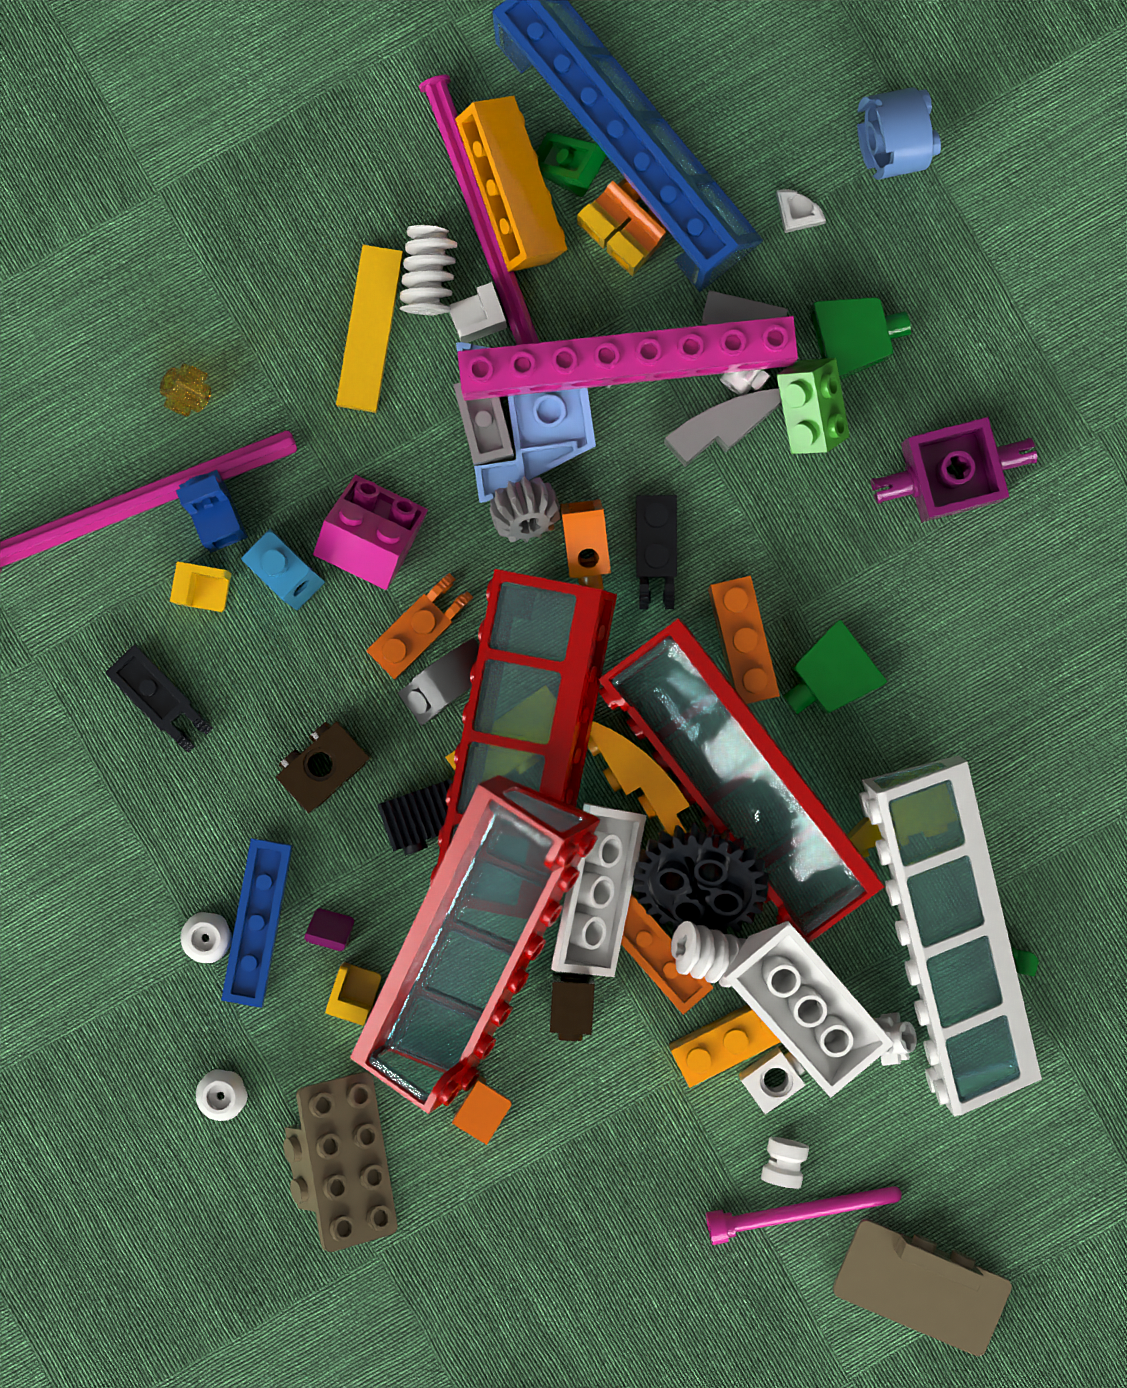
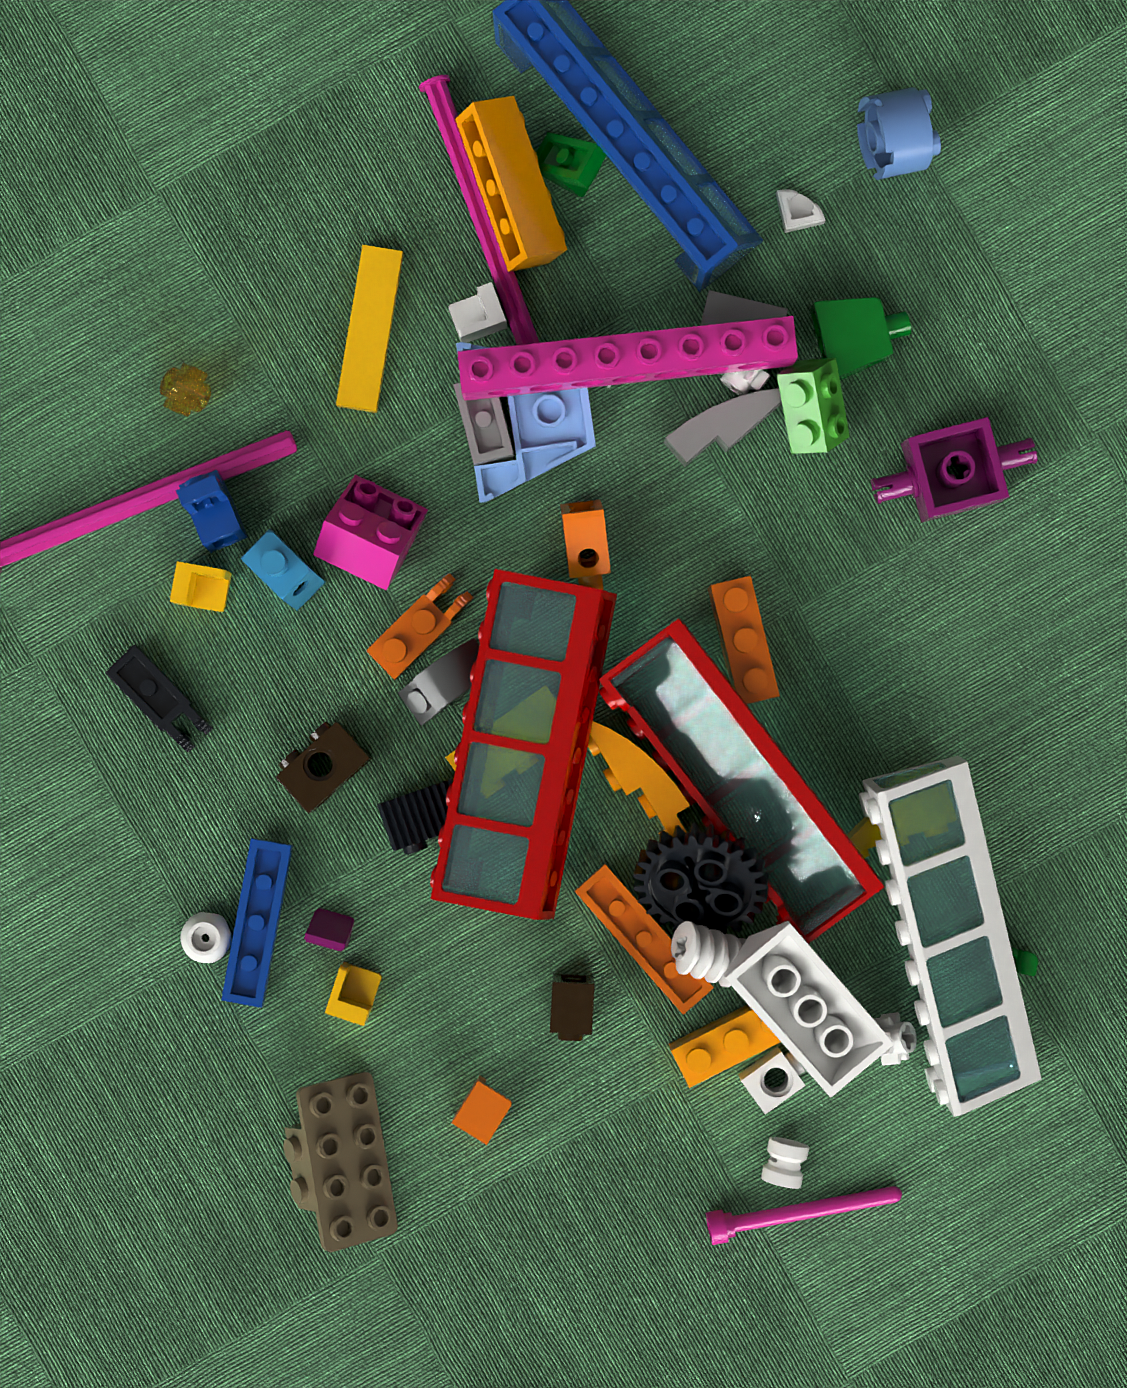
(234, 1095): white plate -> none
(427, 270): white piece -> none
(474, 941): window -> none
(525, 509): light grey gear -> none
(600, 898): white slope -> none
(622, 226): hips -> none
(656, 546): black hinge -> none
(833, 672): green torso -> none
(922, 1286): dark tan bracket -> none

